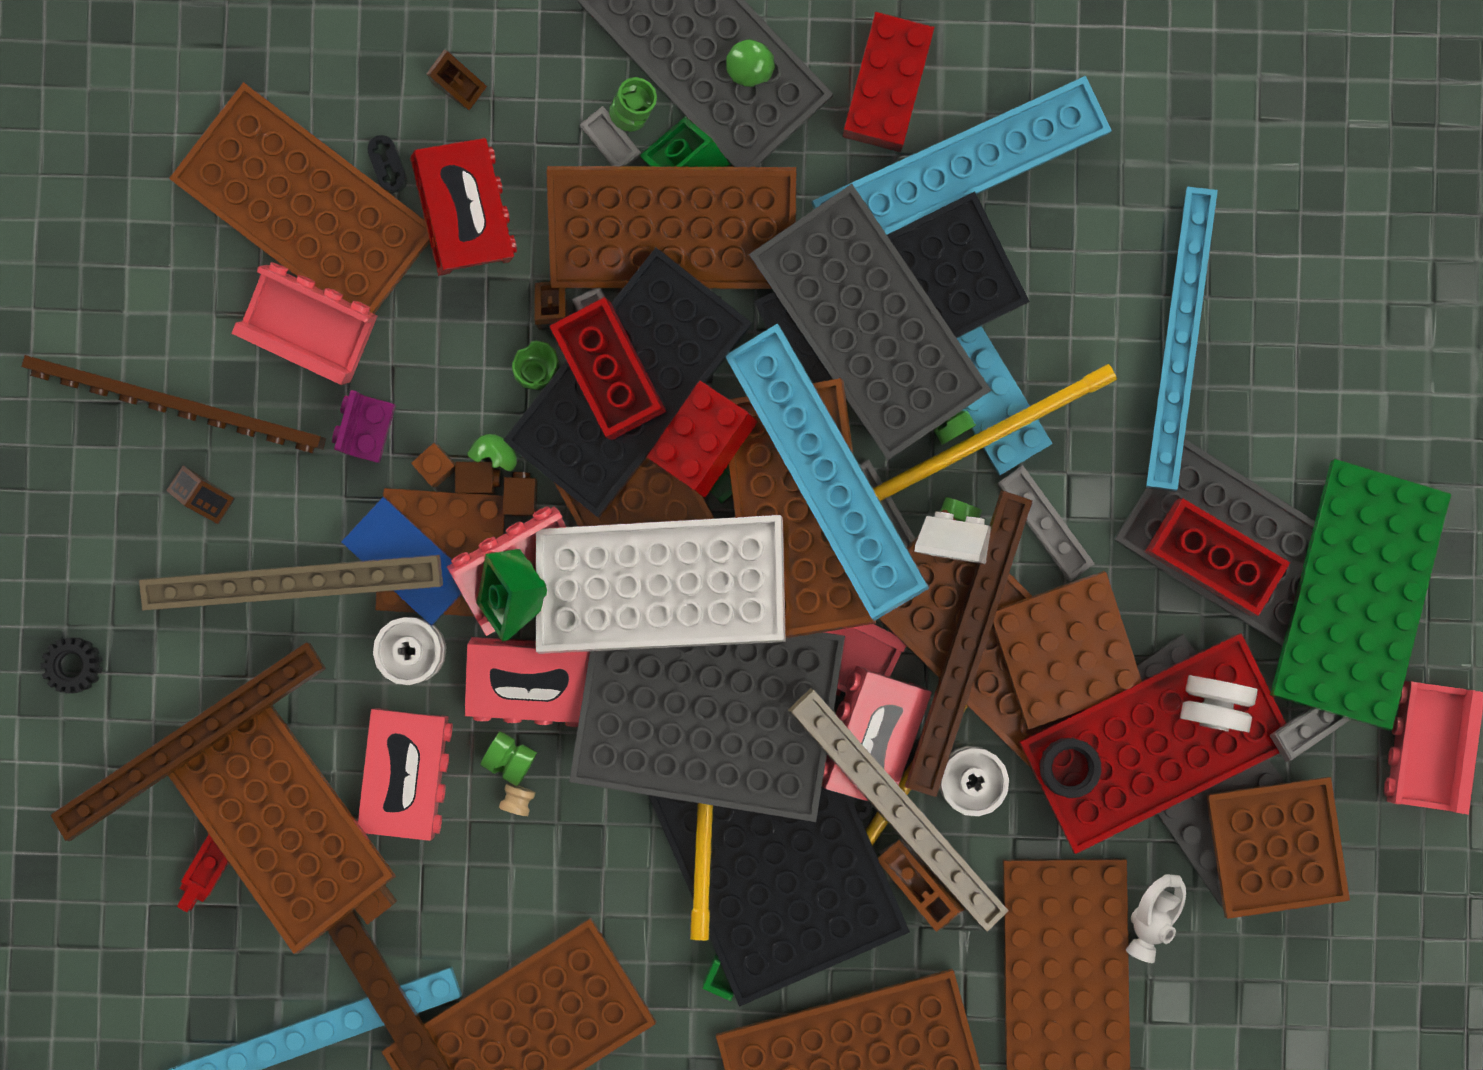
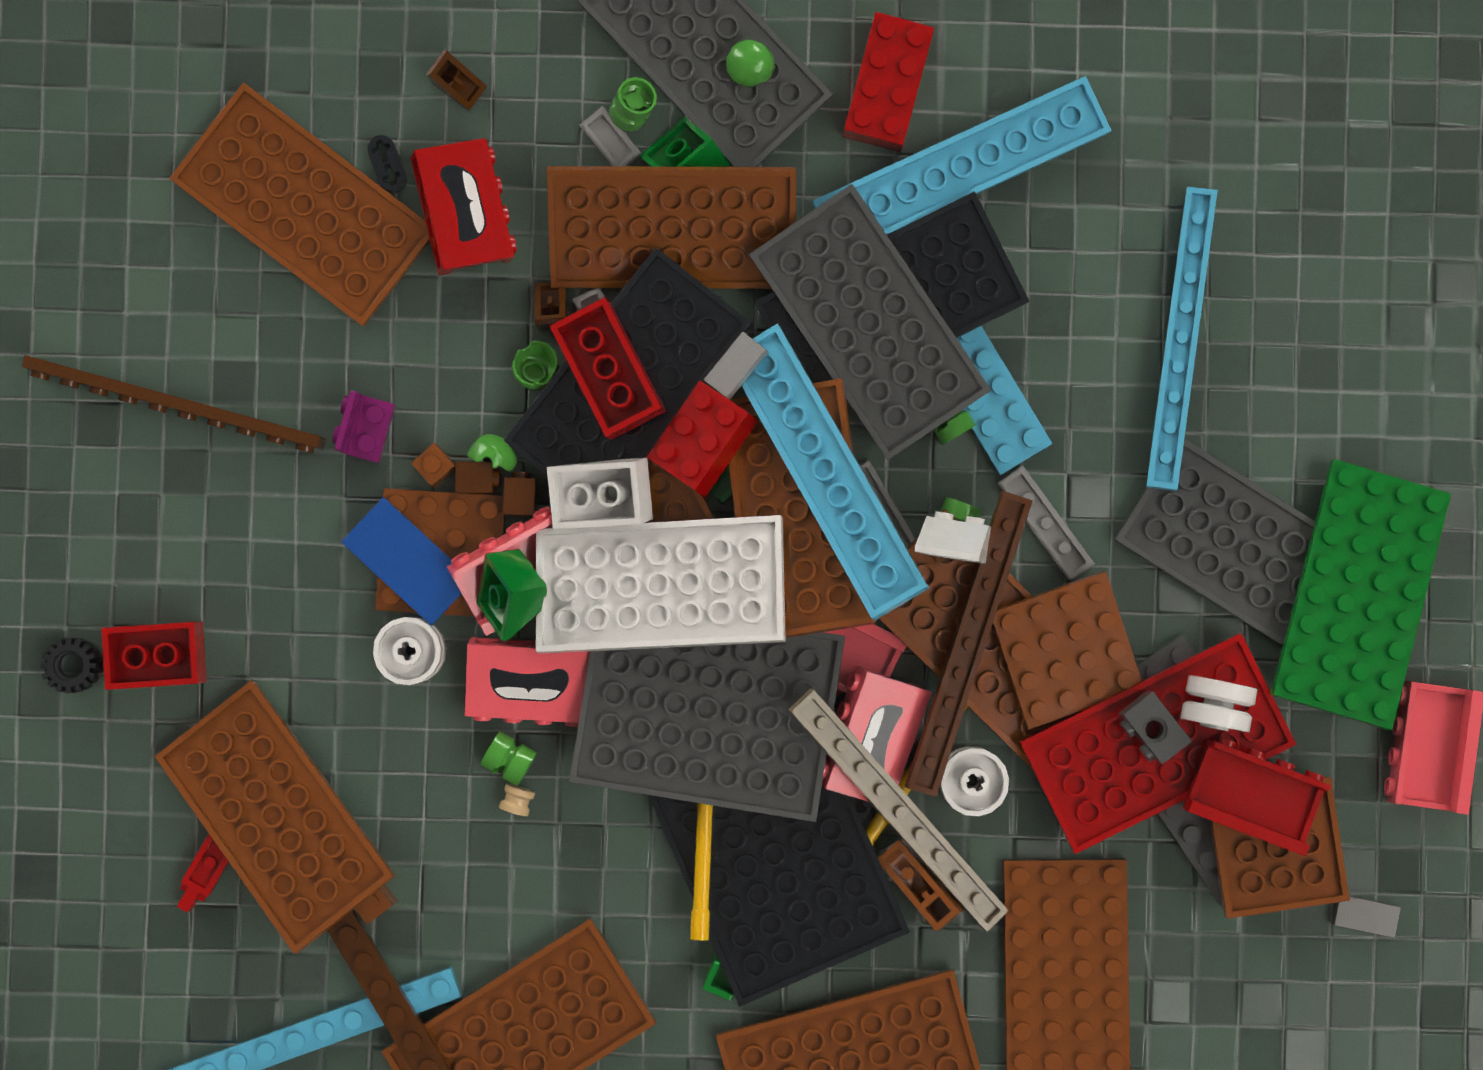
(153, 655): none -> red brick
(188, 742): reddish brown plate -> none
(200, 495): slope -> none
(291, 582): dark tan plate -> none
(306, 324): coral panel -> none
(404, 774): coral panel -> none
(600, 493): none -> white slope
(736, 365): none -> light grey tile
(1087, 784): black tyre -> none
(1089, 384): yellow piece -> none
(1155, 917): white piece -> none
(1170, 736): none -> dark grey brick
(1217, 557): red brick -> none
(1255, 795): none -> red panel
(1305, 732): light grey tile -> none
(1367, 916): none -> light grey tile

